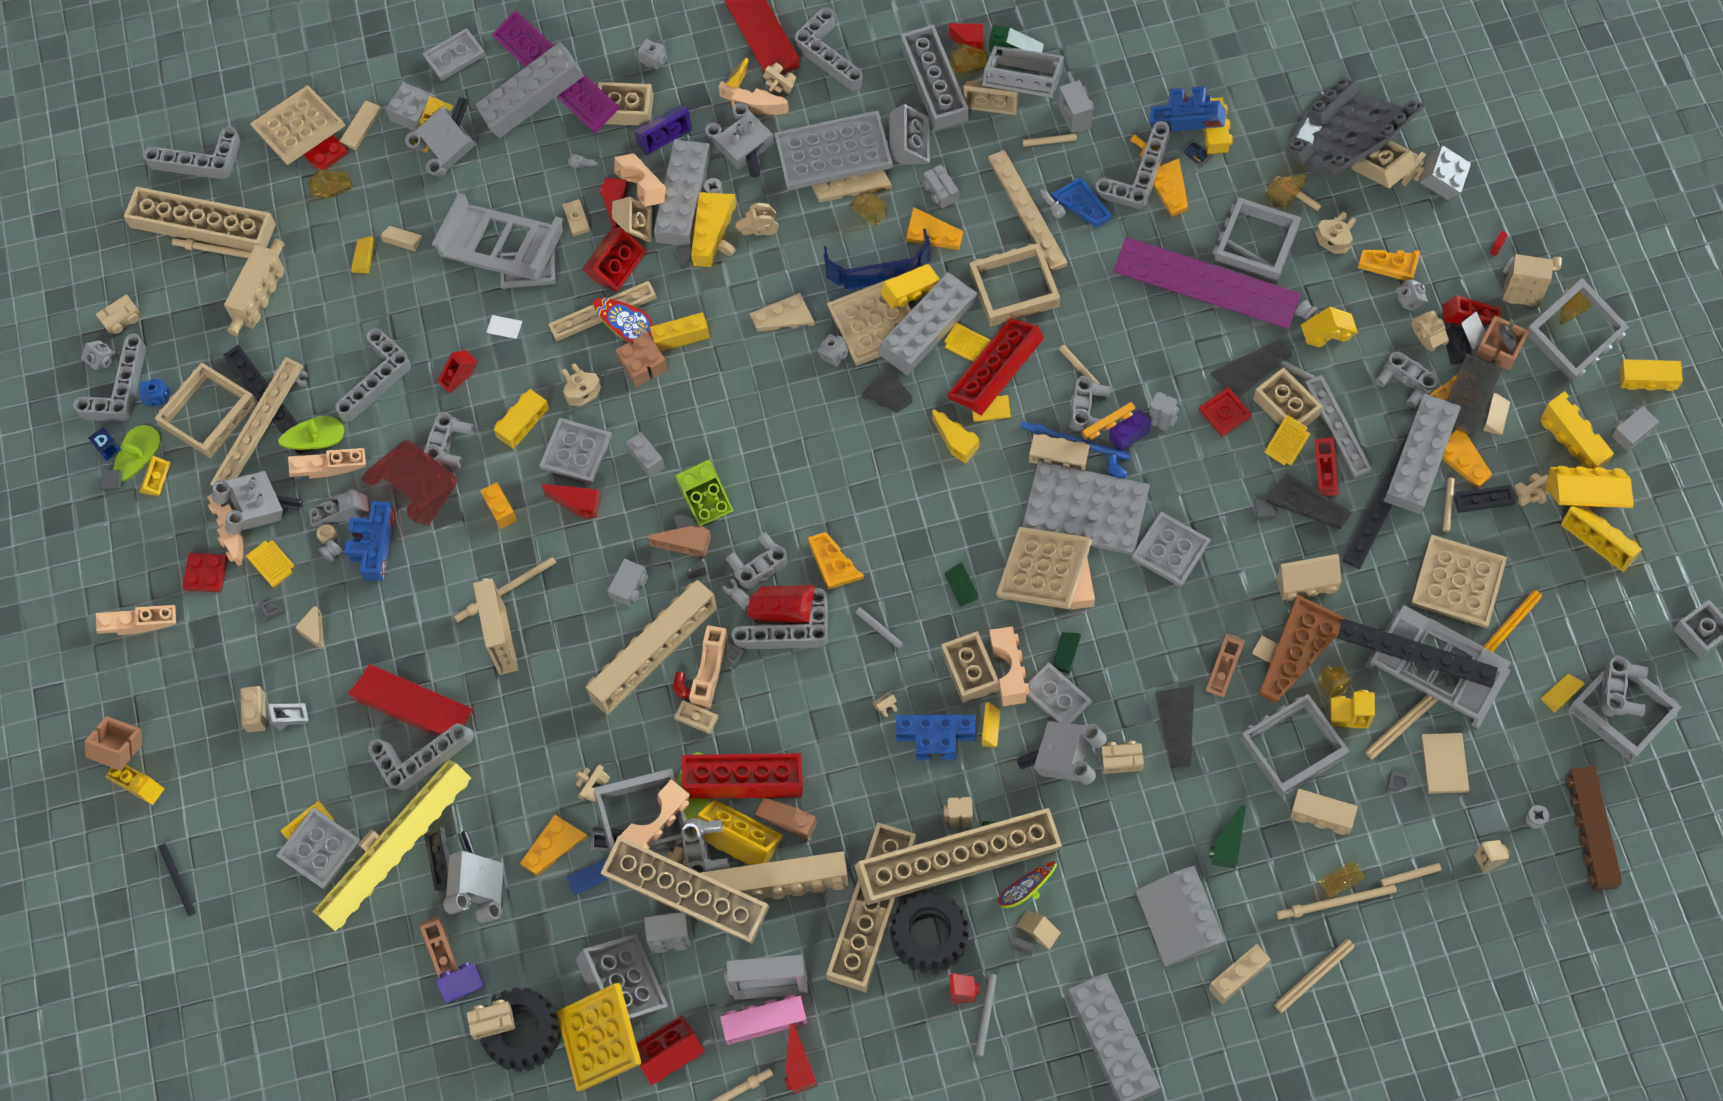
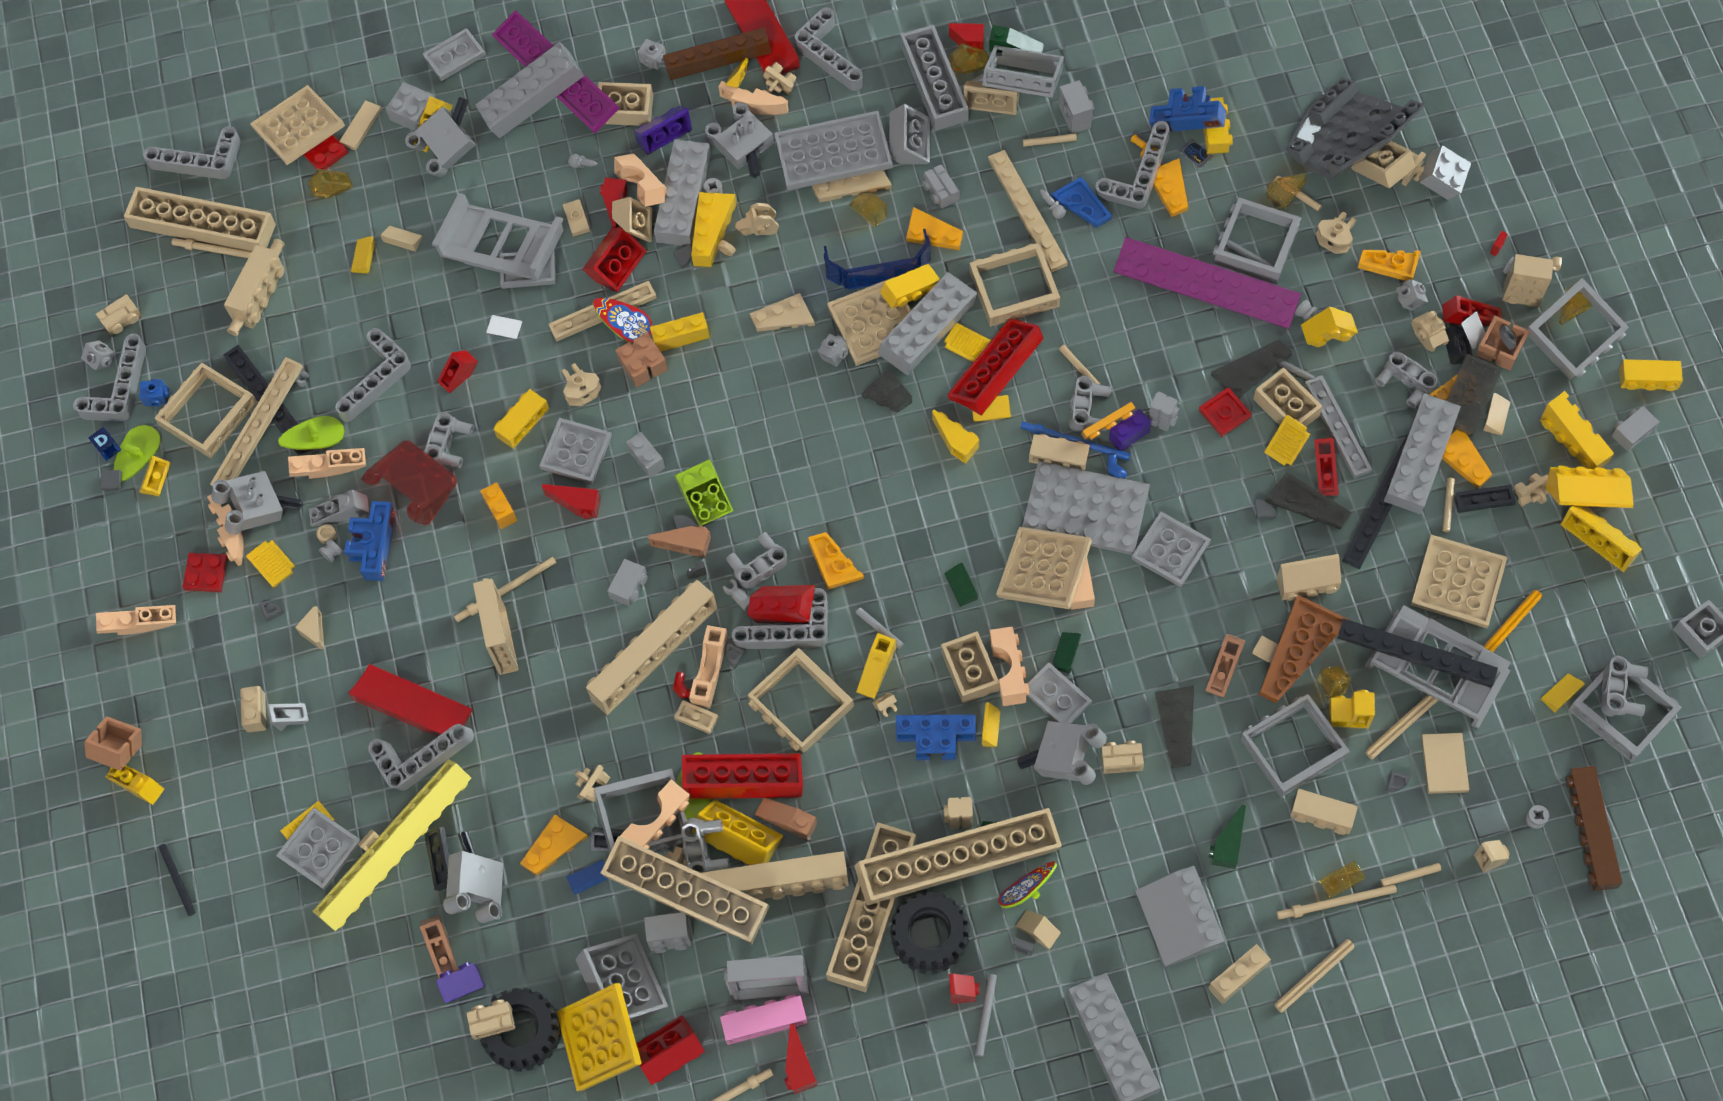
(717, 53): none -> reddish brown brick
(822, 678): none -> tan window
(876, 665): none -> yellow slope

